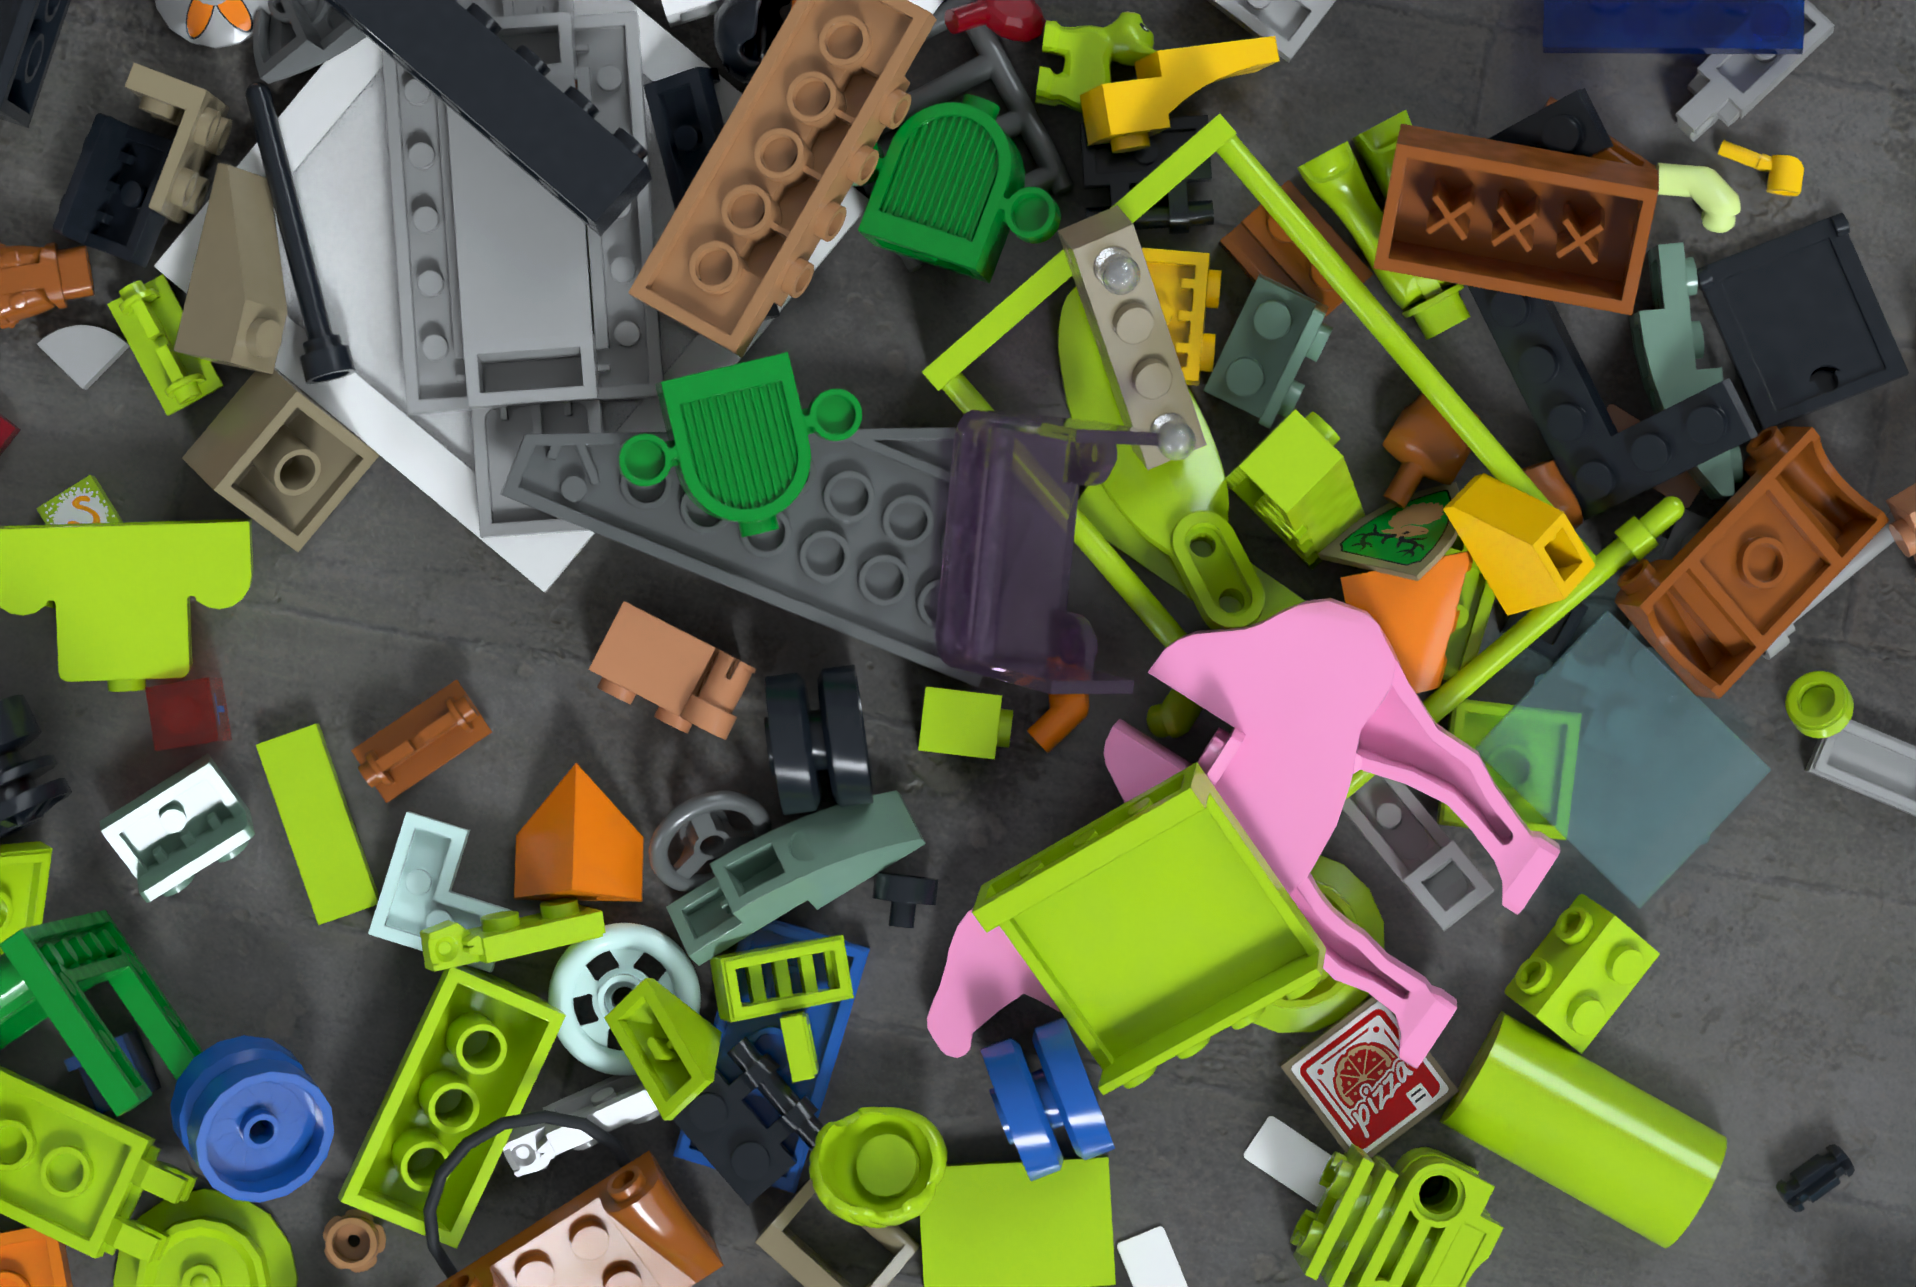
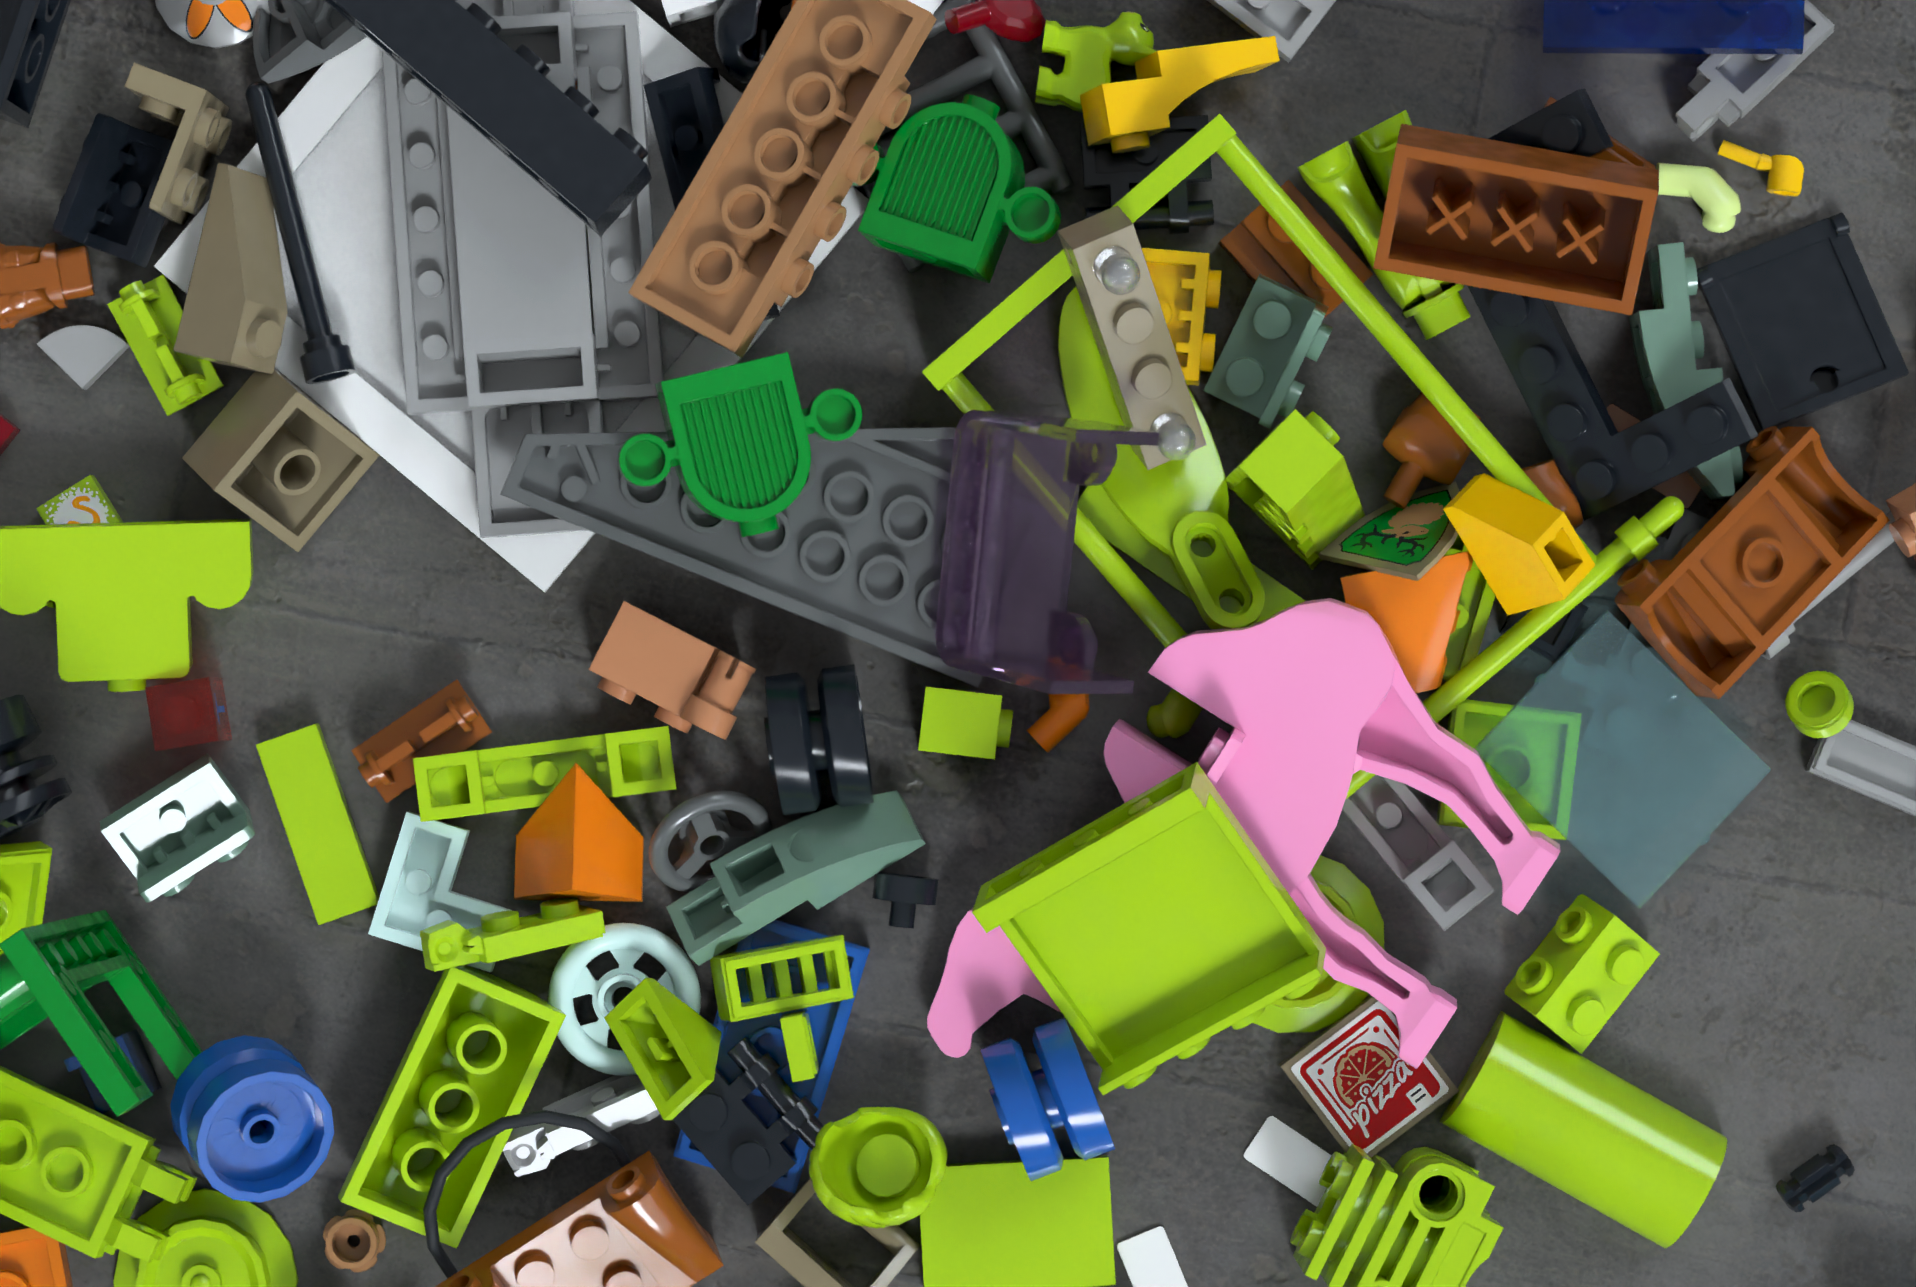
(528, 773): none -> lime slope

